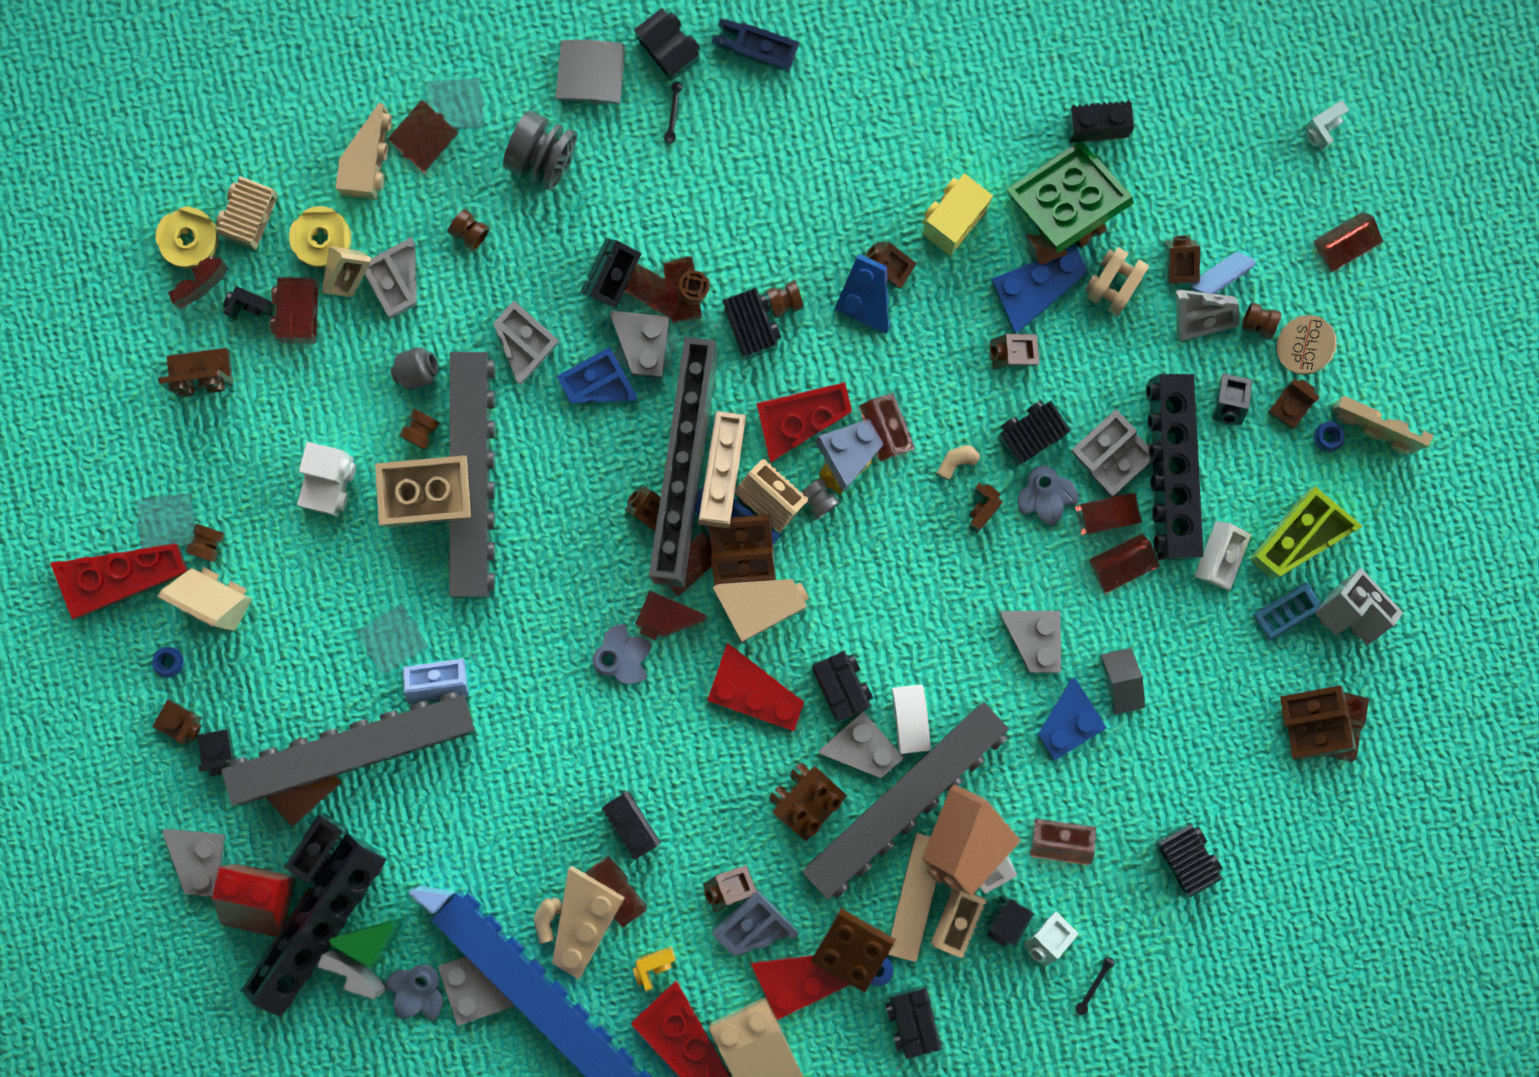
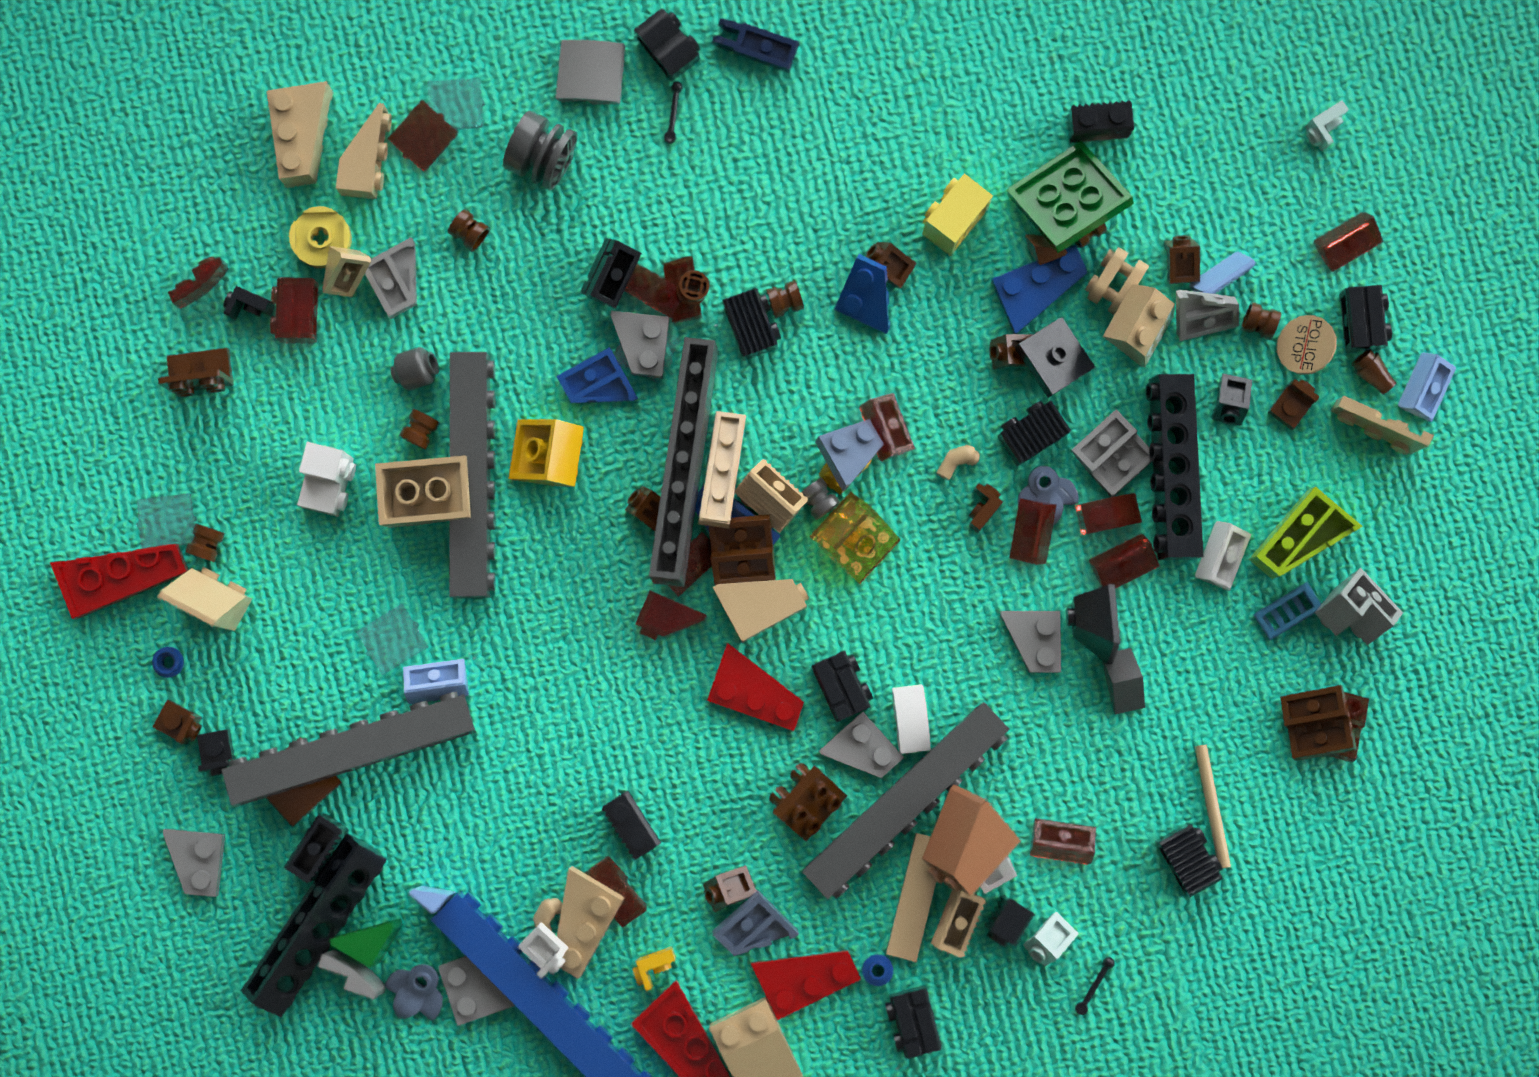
(179, 223): light yellow plate -> none
(246, 212): tan brick -> none
(252, 898): red slope -> none
(298, 130): none -> tan wedge
(523, 341): light grey wing -> none
(544, 950): none -> white bracket
(546, 452): none -> yellow slope
(626, 654): sand blue plate -> none
(799, 416): red wing -> none
(853, 950): reddish brown plate -> none
(855, 537): none -> clear yellow slope
(1033, 531): none -> clear red slope
(1054, 357): none -> plate
(1070, 722): blue wing -> none
(1096, 622): none -> black slope
(1140, 322): none -> tan slope
(1212, 805): none -> tan bar
(1338, 436): blue plate -> none
(1364, 318): none -> black brick
(1373, 370): none -> reddish brown cone
(1427, 386): none -> light blue slope

